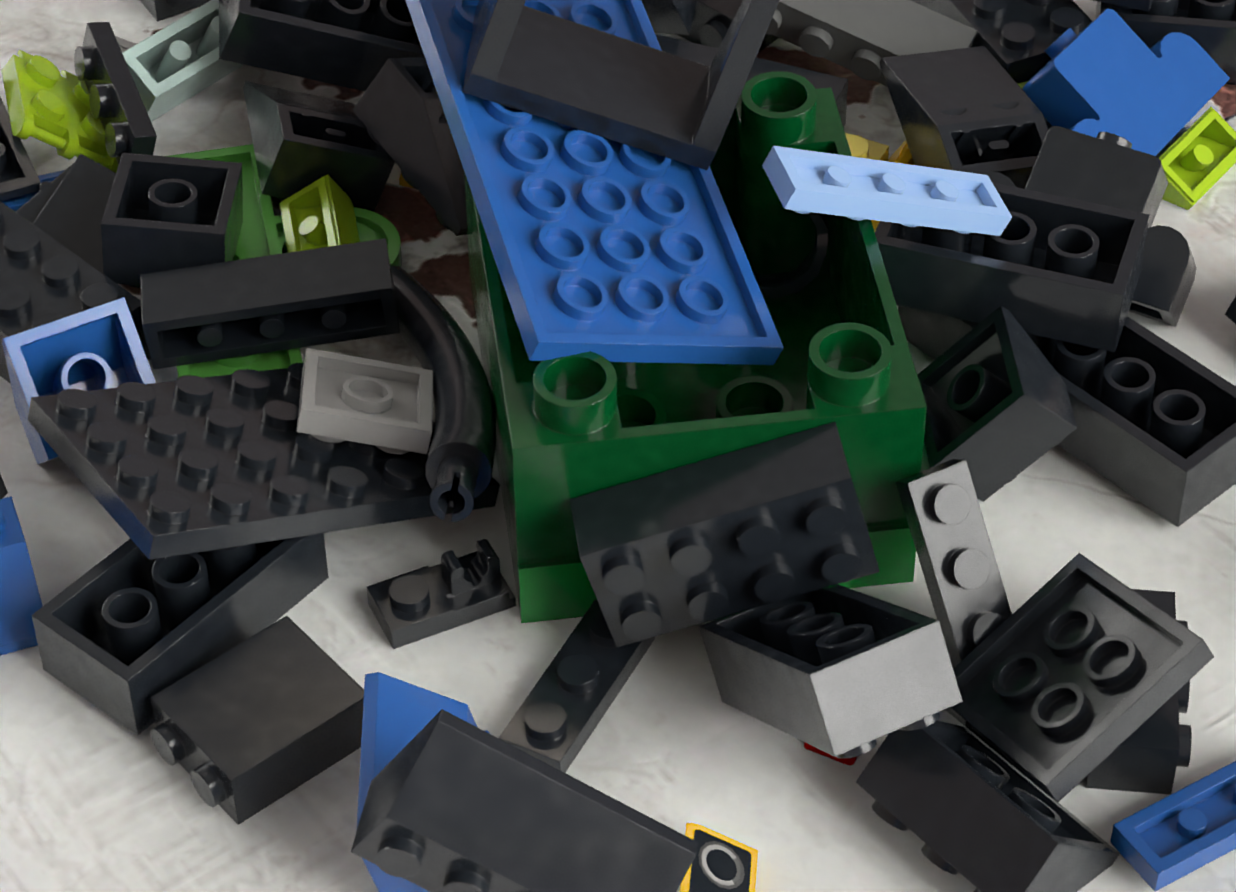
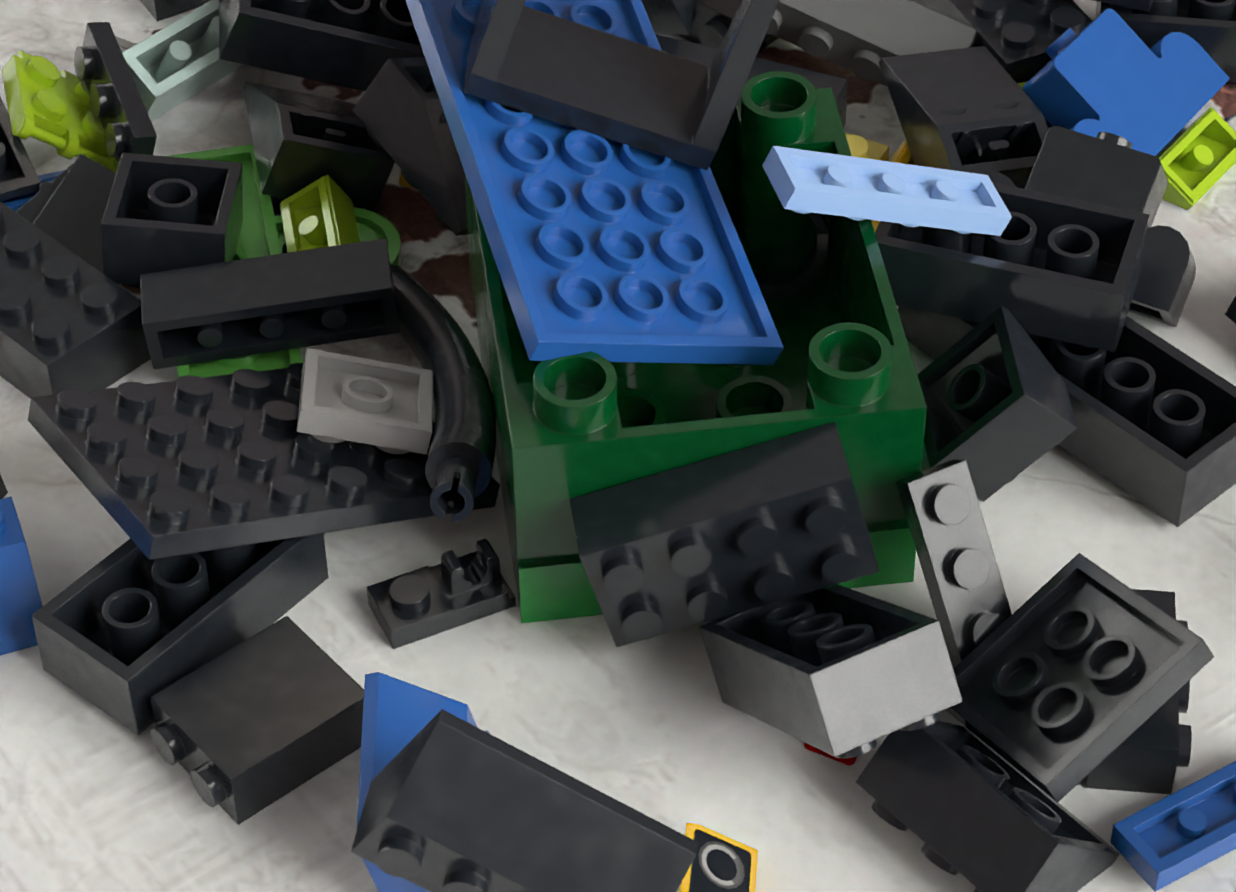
(75, 352): blue slope -> none
(574, 692): black plate -> none

